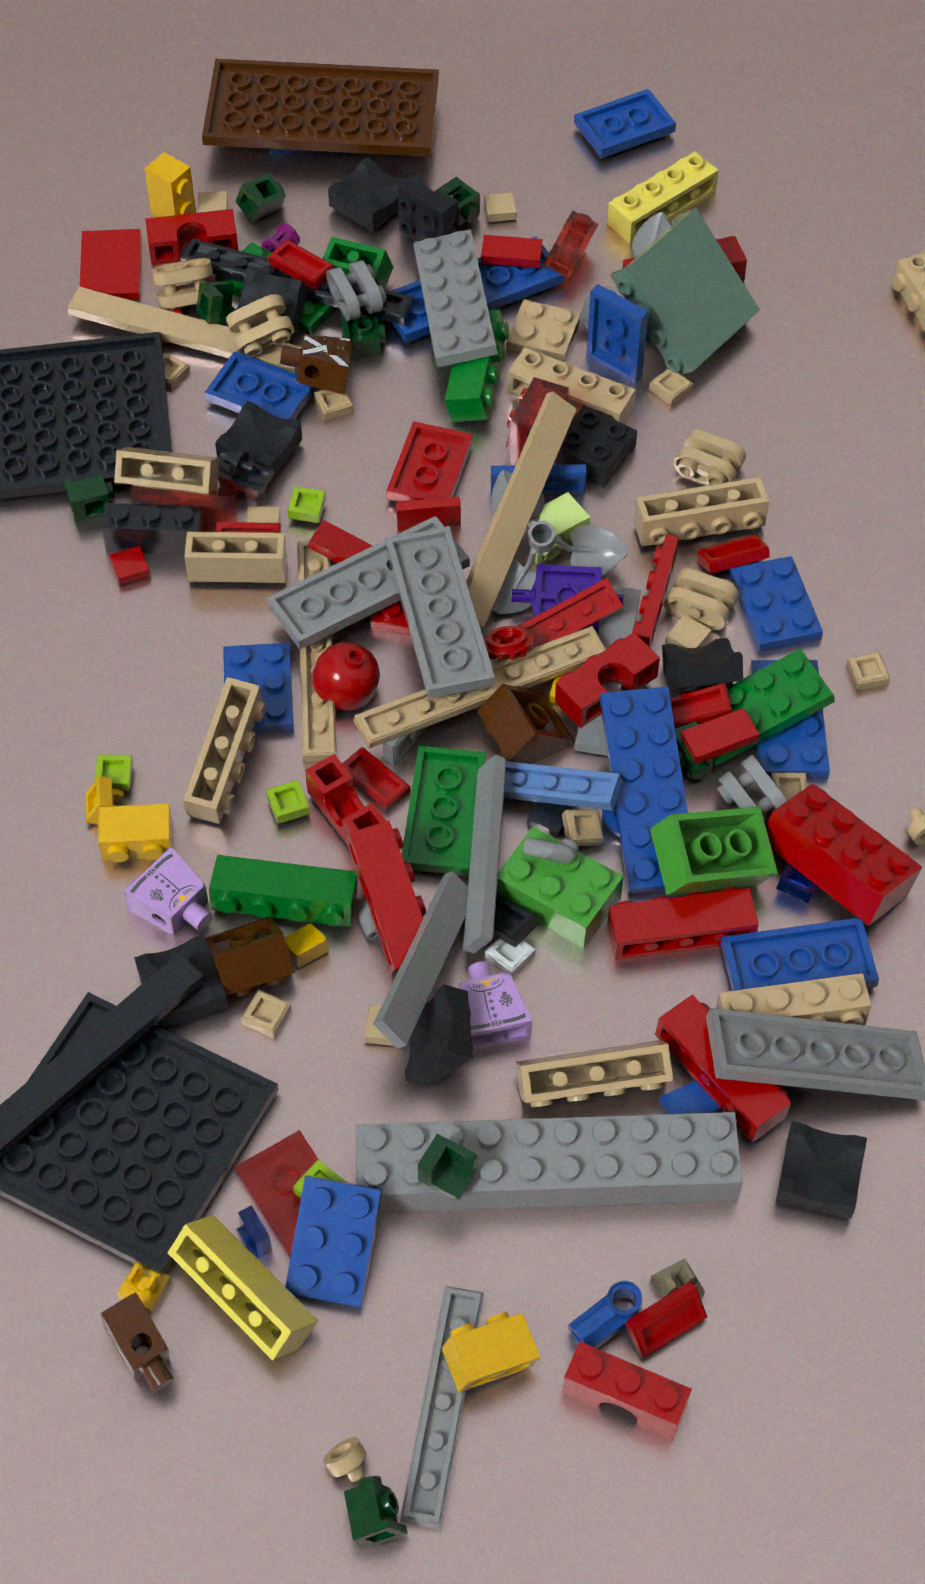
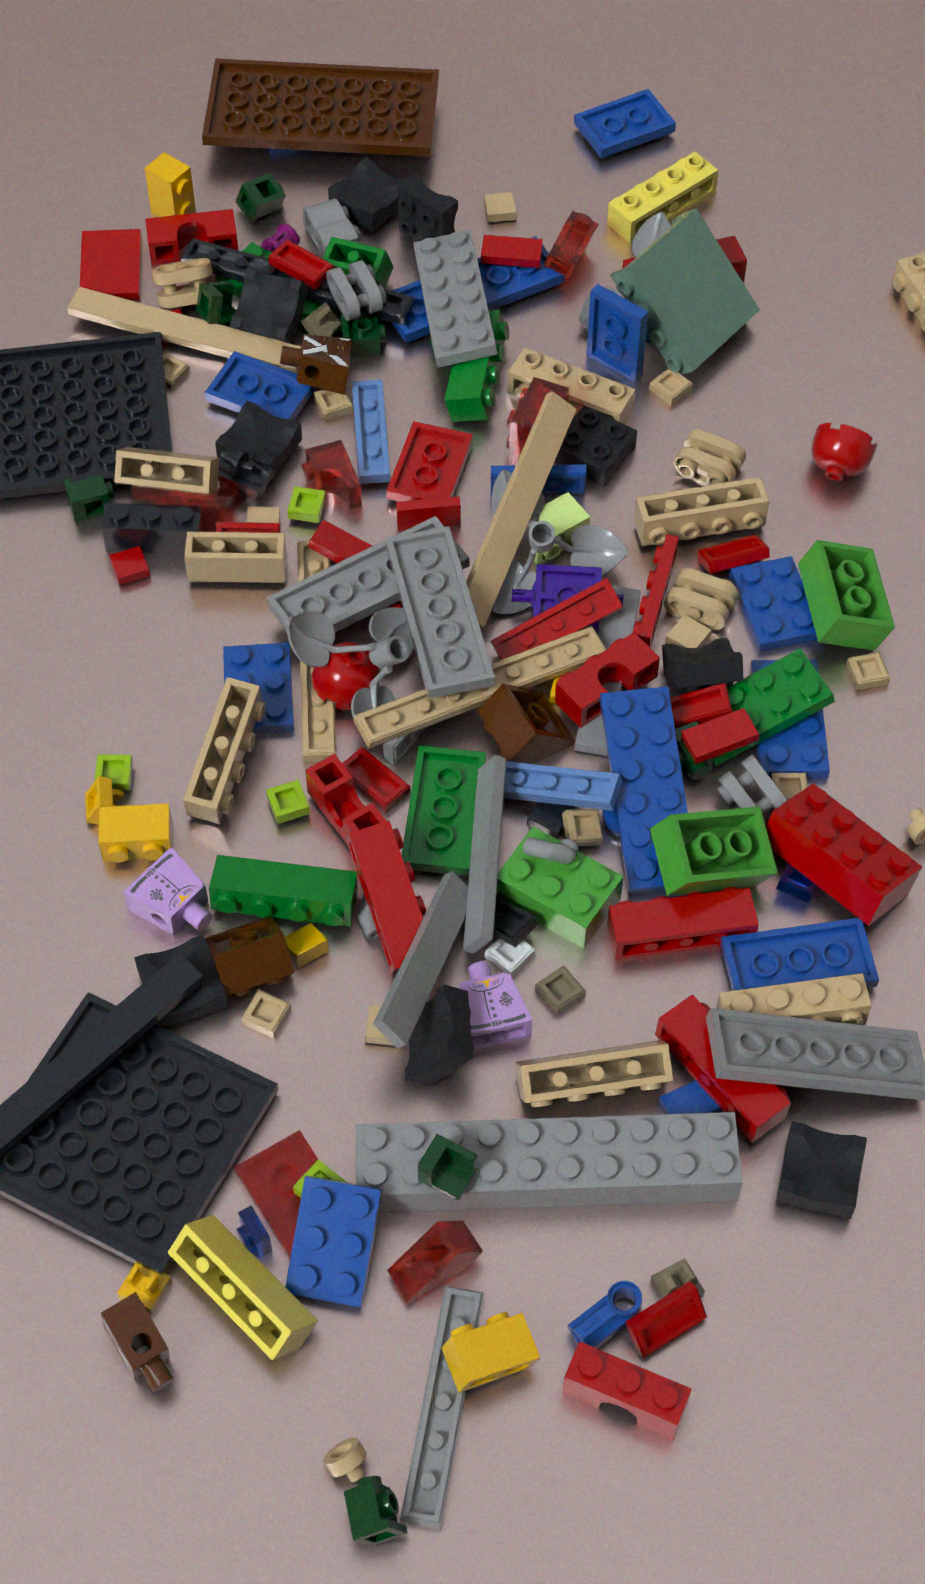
(212, 201): tan tile -> none
(256, 335): tan brick -> none
(312, 640): none -> light grey plant
(322, 322): none -> dark tan tile
(329, 220): none -> light grey brick
(332, 472): none -> clear red arch
(370, 431): none -> medium blue plate
(434, 1258): none -> clear red arch
(467, 199): dark green brick -> none
(508, 642): red gear -> none
(543, 329): tan plate -> none
(560, 990): none -> dark tan tile
(842, 451): none -> red cylinder
(846, 595): none -> bright green brick

